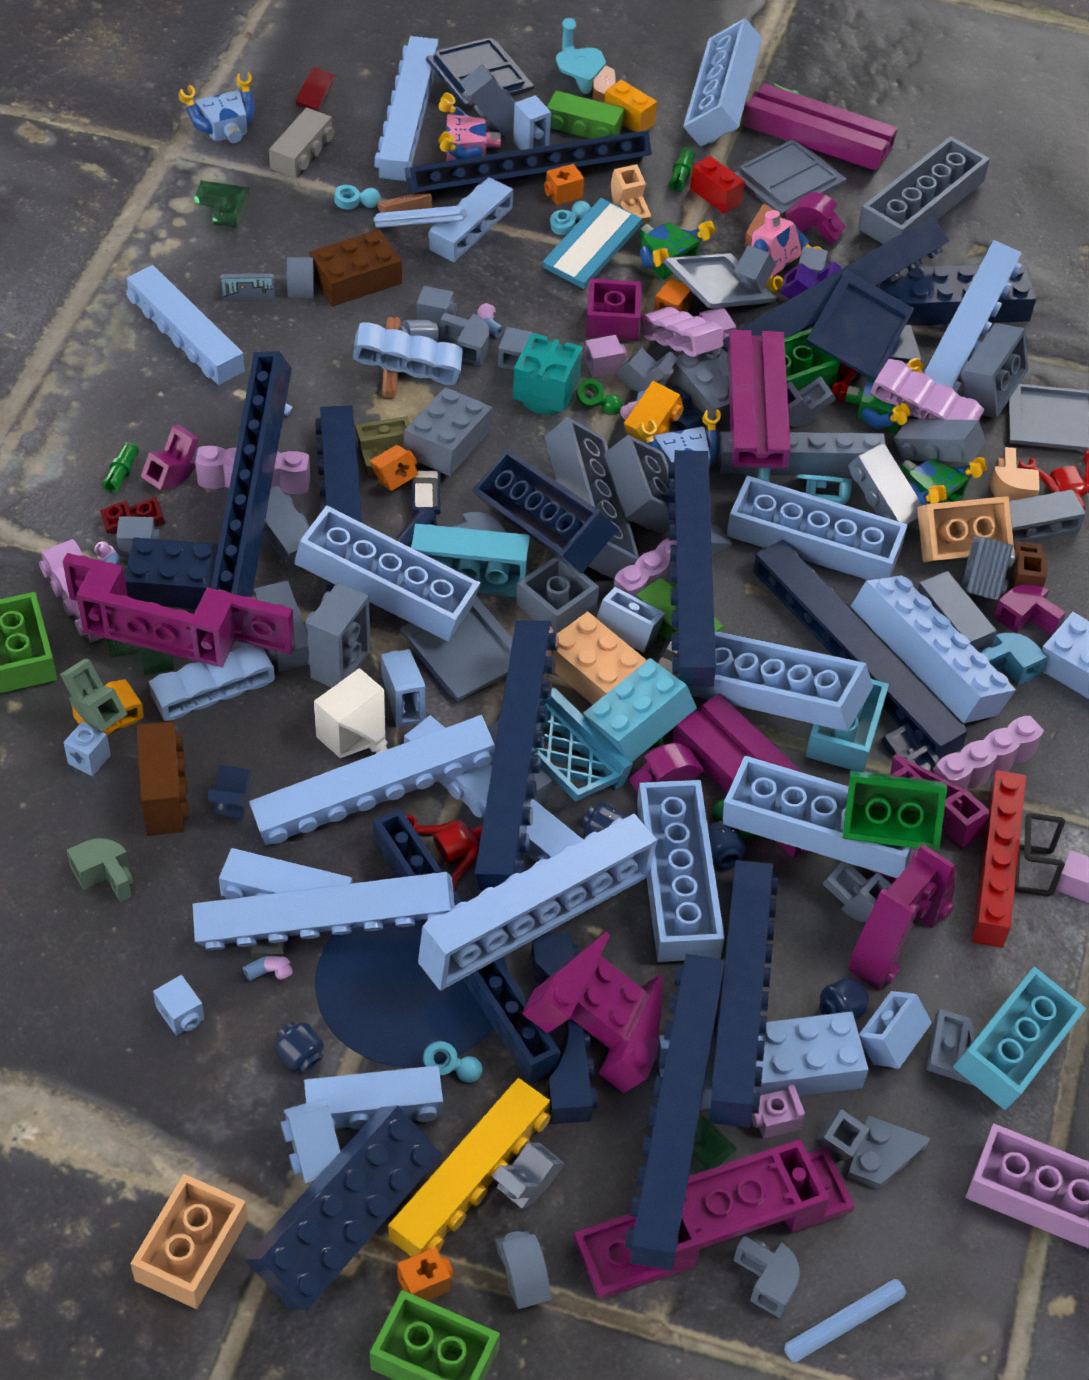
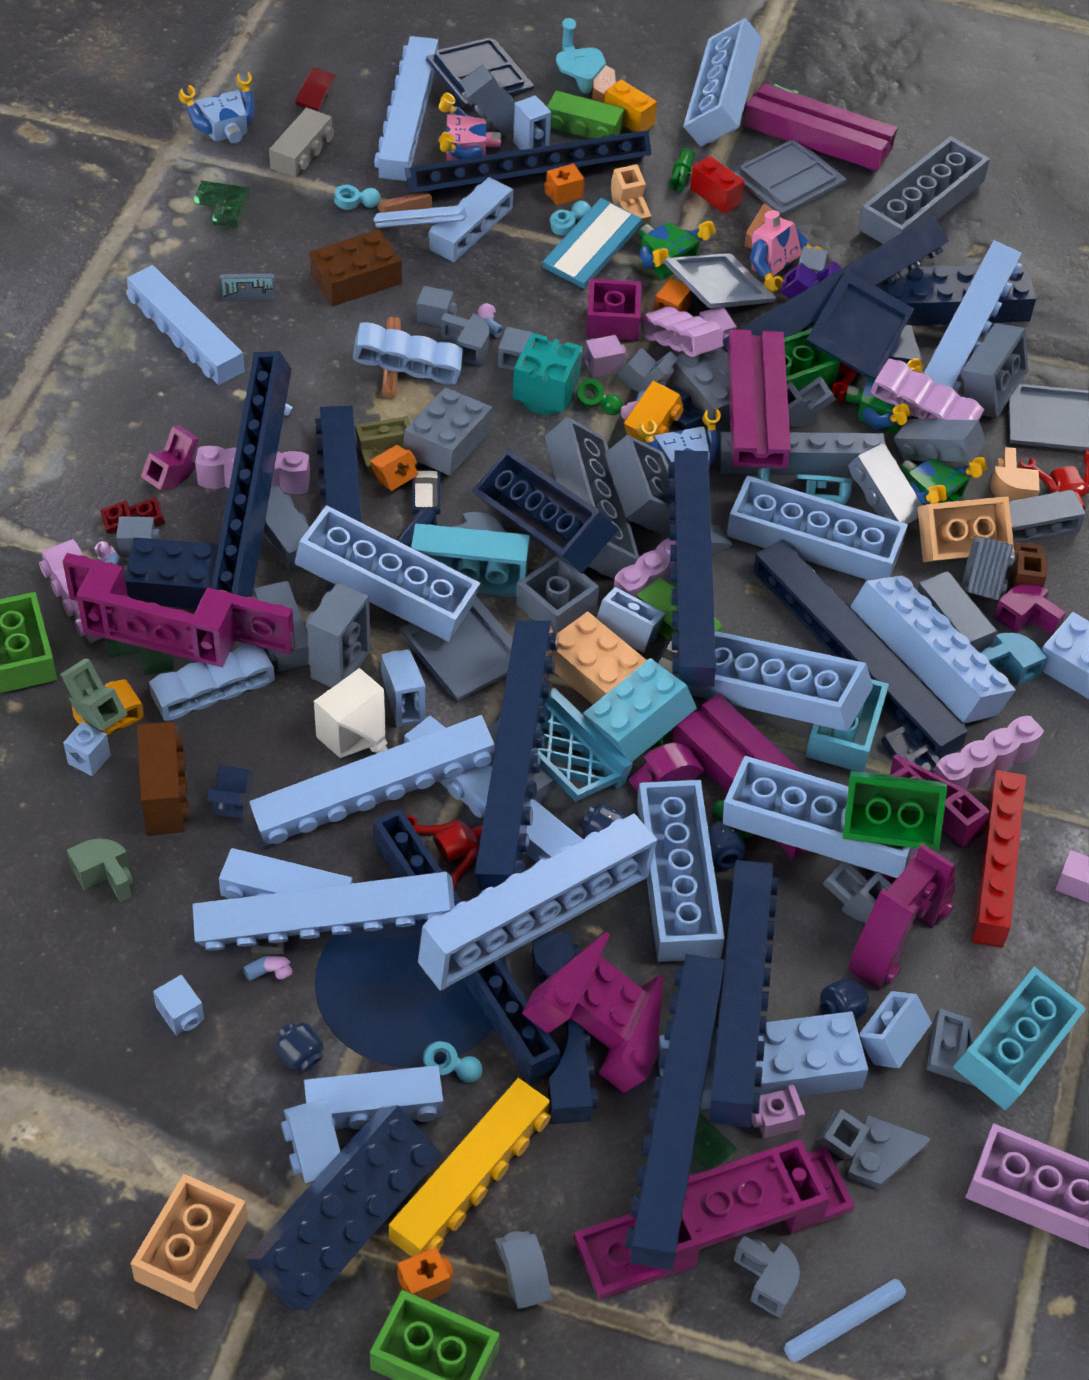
(120, 467): green pin -> none
(300, 277): sand blue brick -> none
(420, 328): sand blue brick -> none
(529, 1174): sand blue brick -> none
(754, 268): sand blue brick -> none
(816, 211): magenta brick -> none
(1027, 847): black piece -> none

